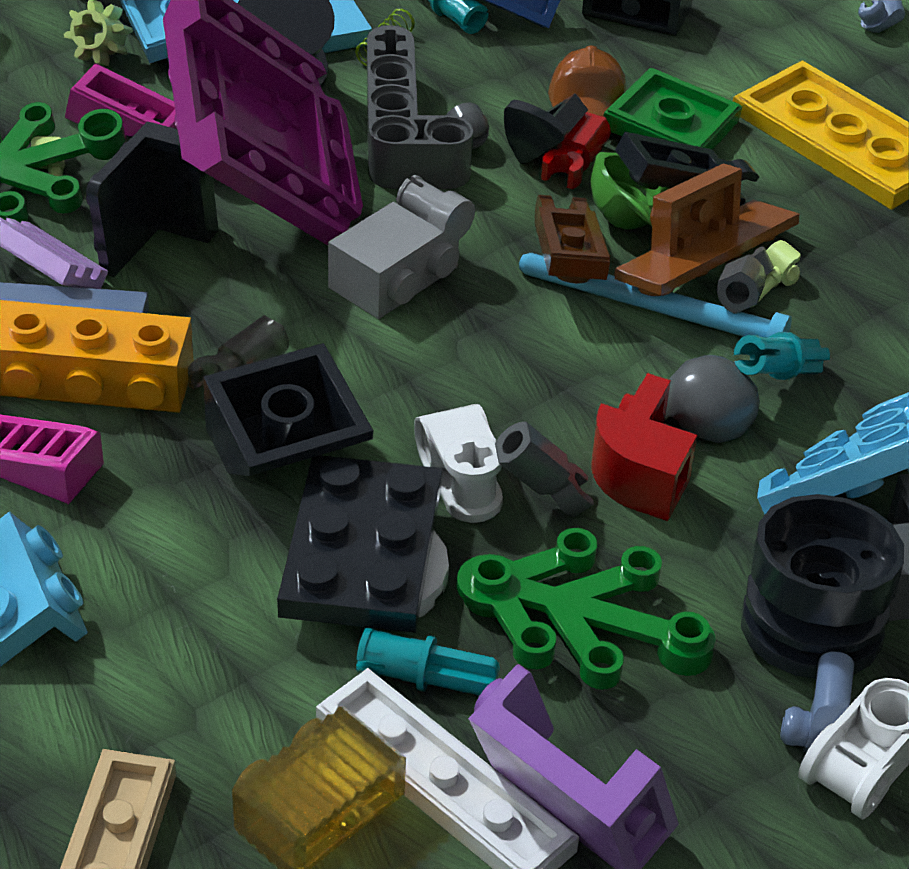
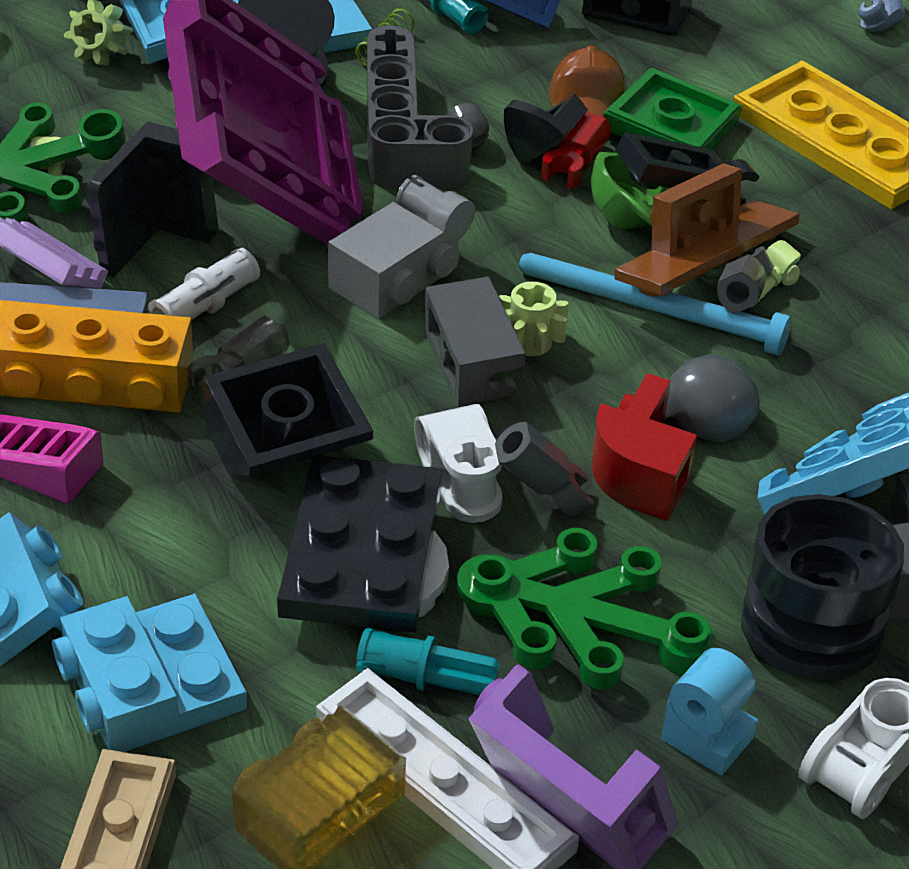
(111, 91): dark pink slope -> none
(147, 670): none -> medium azure plate
(208, 287): none -> white pin
(472, 339): none -> dark grey hinge
(536, 316): none -> yellowish green gear
(571, 241): reddish brown hinge -> none
(706, 710): none -> medium azure leg
(780, 355): teal axle -> none
(829, 703): sand blue arm -> none

